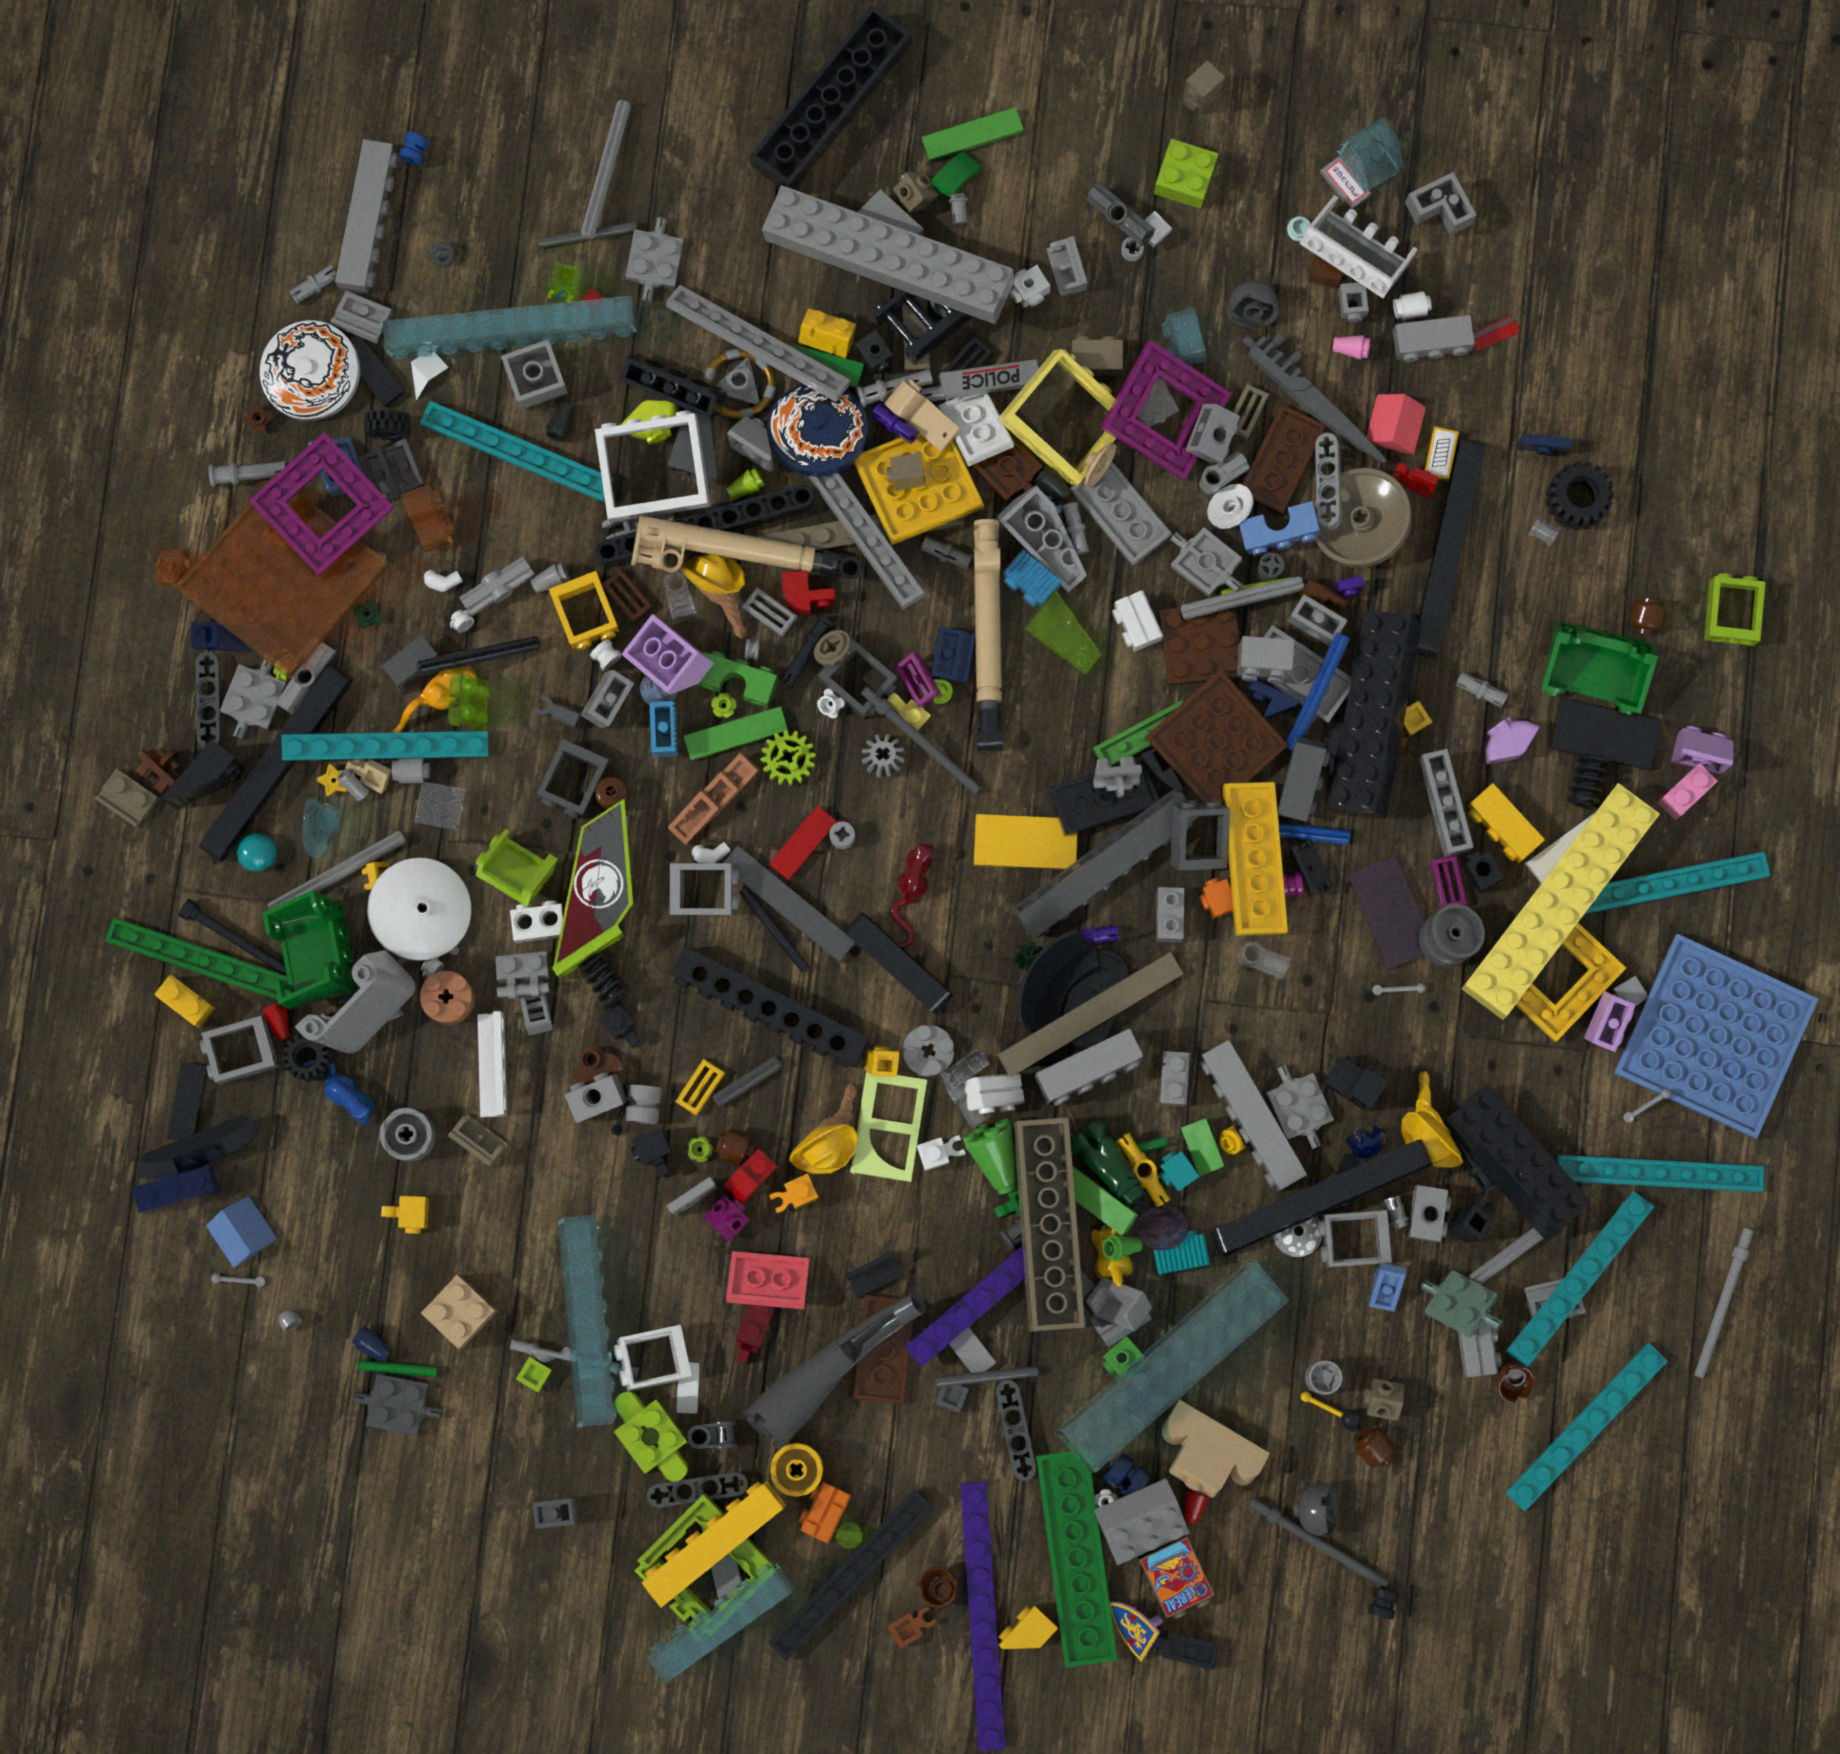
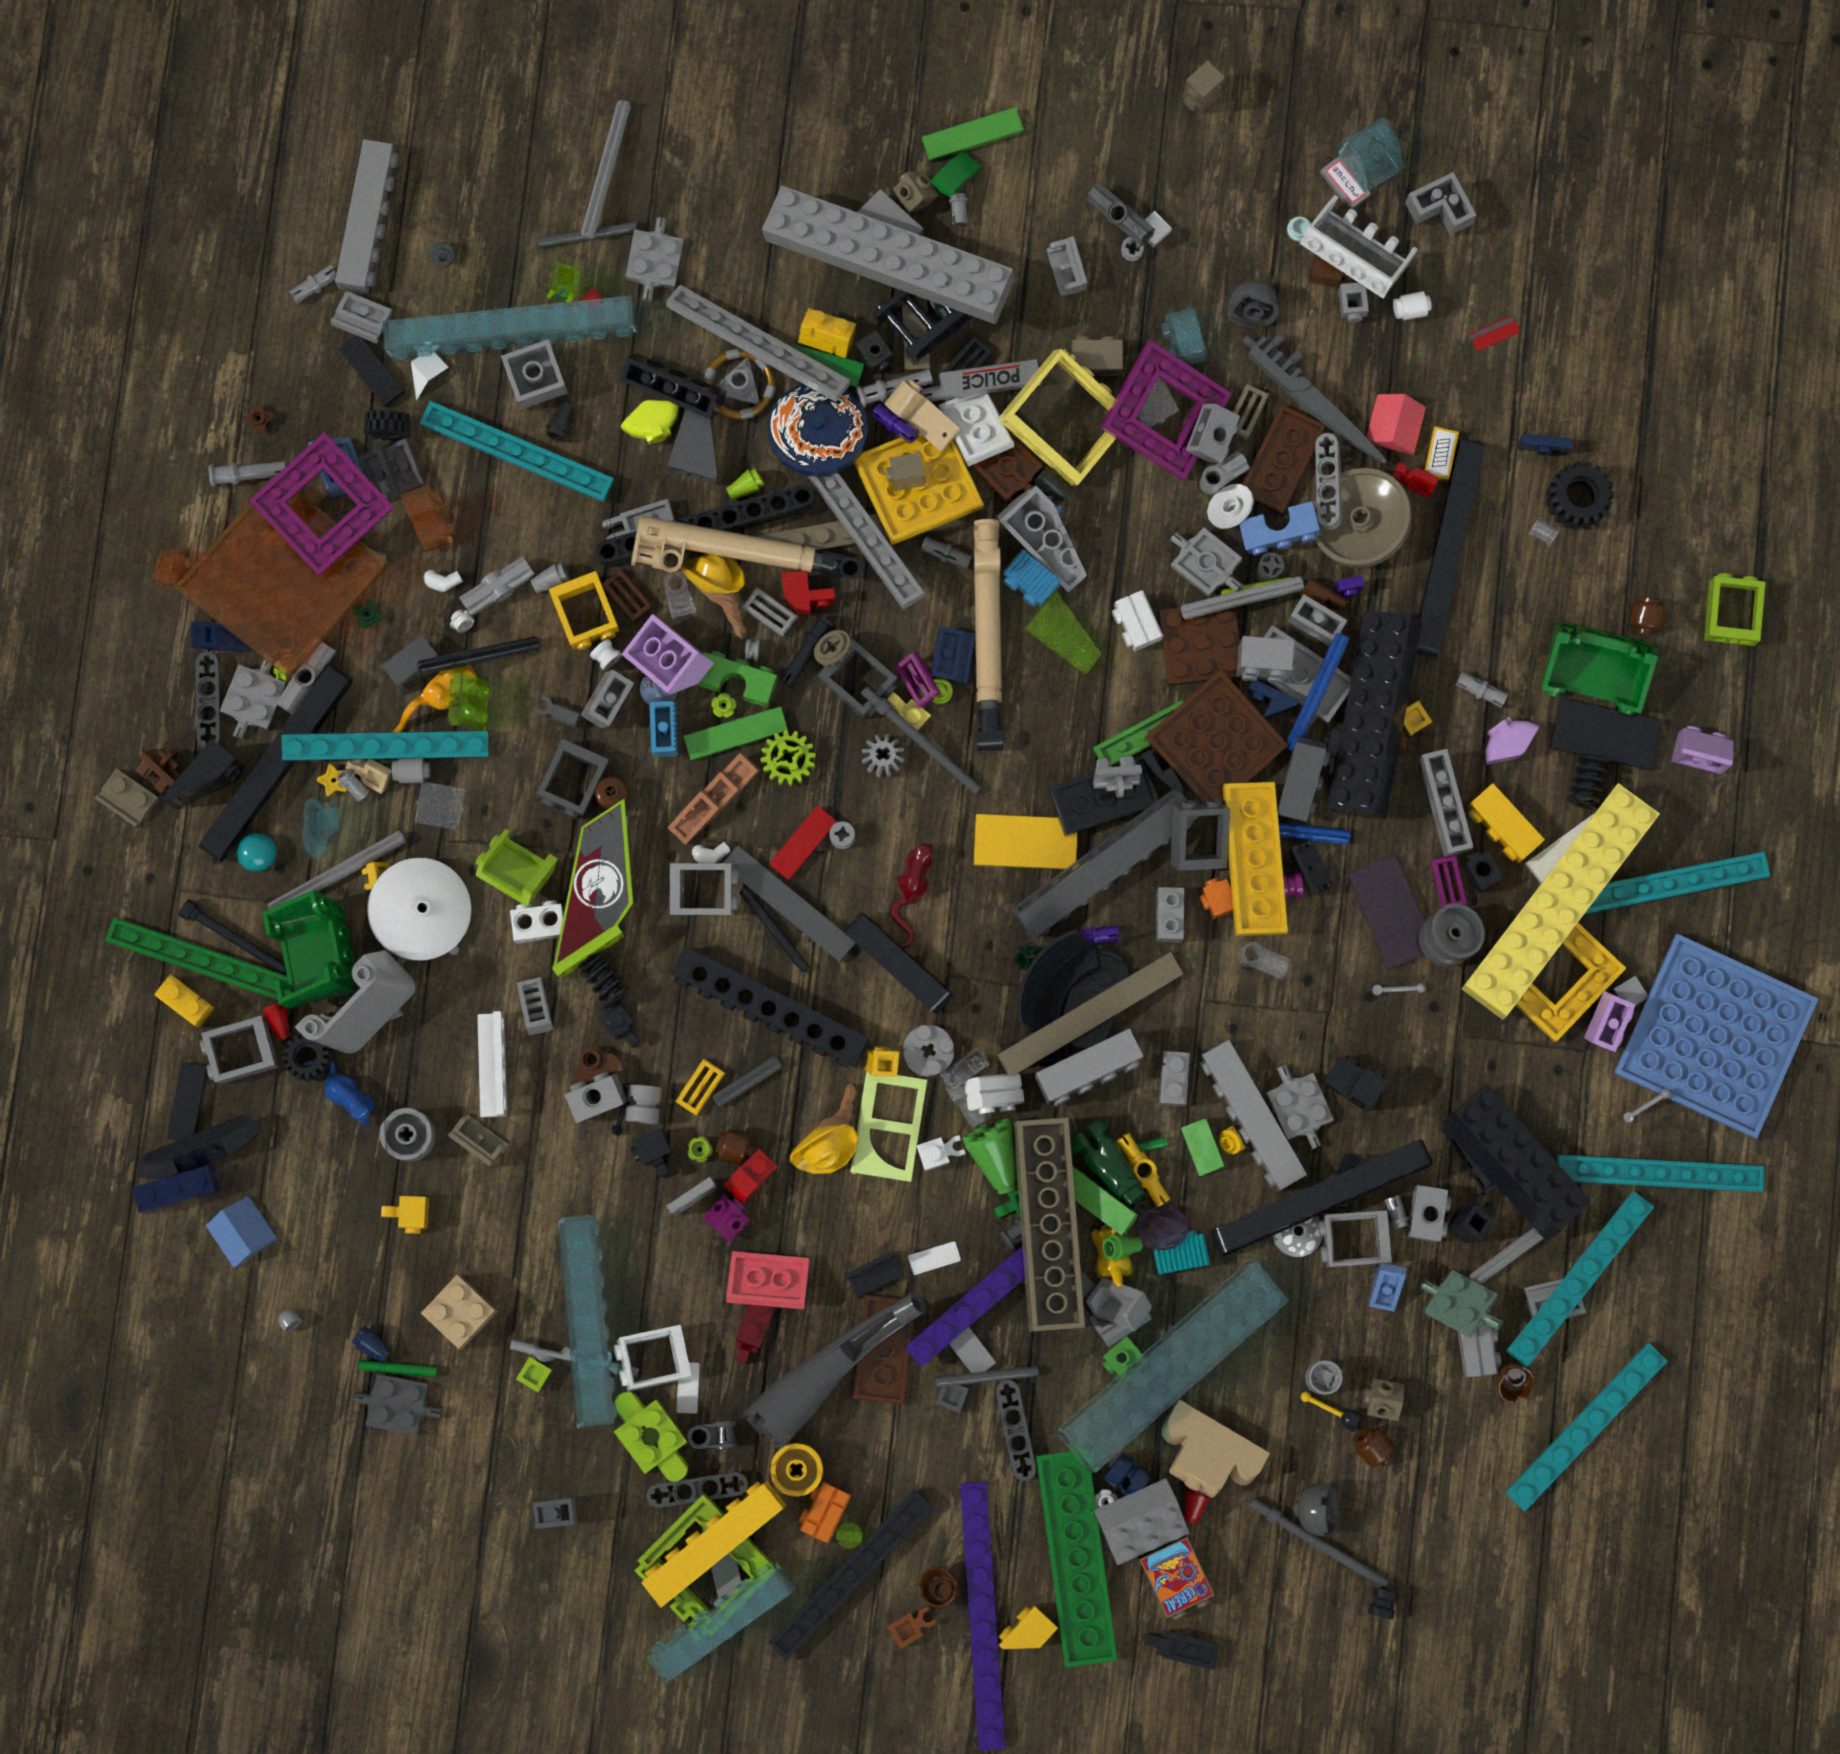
(259, 1281): light grey hinge -> none
(310, 370): dish -> none
(413, 148): blue wheel -> none
(431, 967): white plate -> none
(457, 1008): nougat brick -> none
(522, 968): light grey plate -> none
(660, 507): white window -> none
(752, 441): light grey slope -> none
(799, 1192): light orange brick -> none
(825, 706): white plate -> none
(831, 99): black brick -> none
(934, 1258): none -> white sticker
(1029, 287): white brick -> none
(1075, 528): light grey pin -> none
(1098, 464): tan dish -> none
(1122, 514): light grey tile -> none
(1135, 1628): shield -> none
(1177, 1171): teal brick -> none
(1186, 173): lime brick -> none
(1352, 346): bright pink cone -> none
(1365, 1144): clear blue hair -> none
(1429, 1127): yellow hat -> none
(1433, 338): light grey brick -> none
(1687, 791): bright pink brick -> none
(1739, 1255): light grey bar -> none

